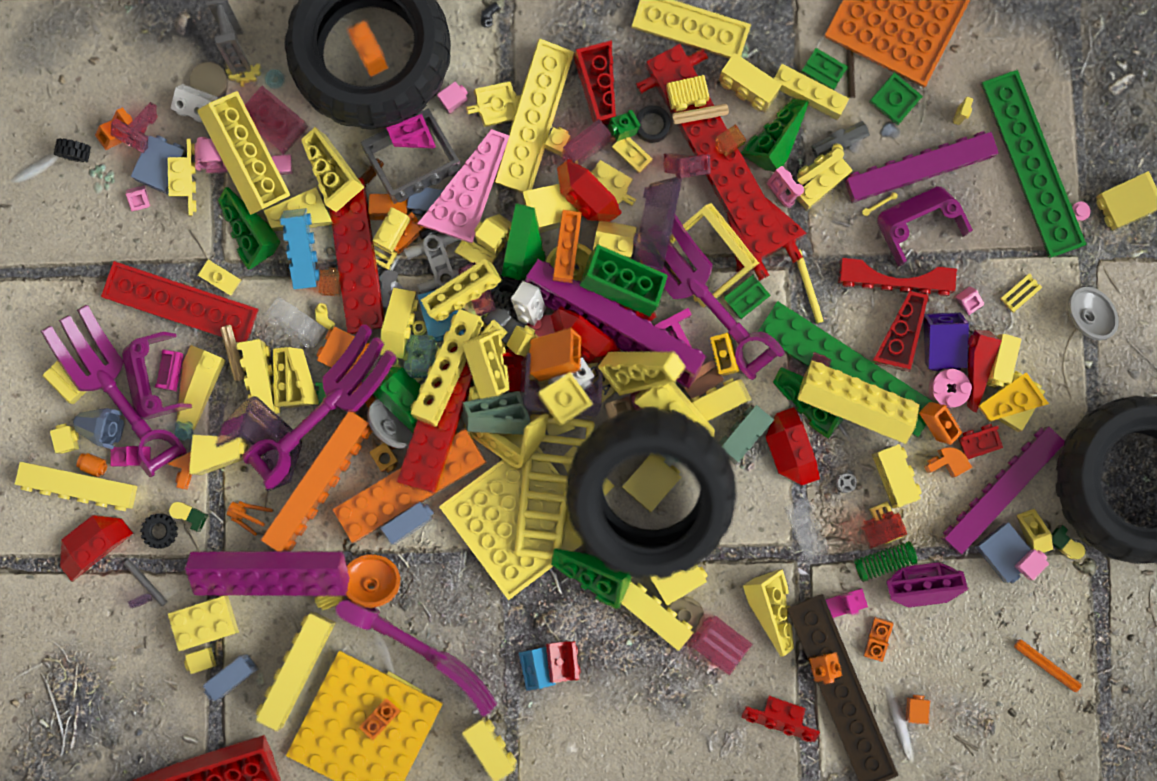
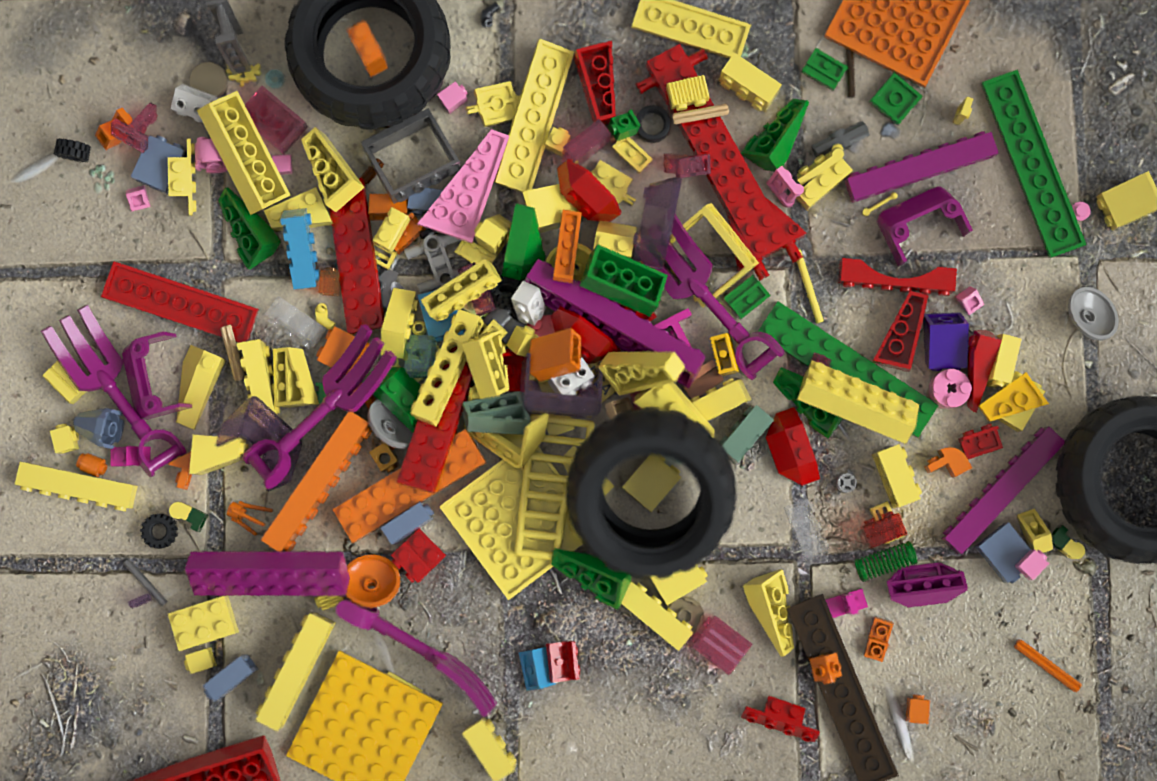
(91, 543): red wedge -> none
(169, 370): dark pink hinge -> none
(180, 433): clear light blue plate -> none
(219, 277): light yellow plate -> none
(379, 719): orange slope -> none
(411, 133): dark pink wing -> none
(418, 556): none -> red plate
(565, 399): light yellow plate -> none
(730, 140): clear orange brick -> none
(805, 88): light yellow brick -> none
(940, 422): orange brick -> none
(1033, 282): light yellow tile -> none

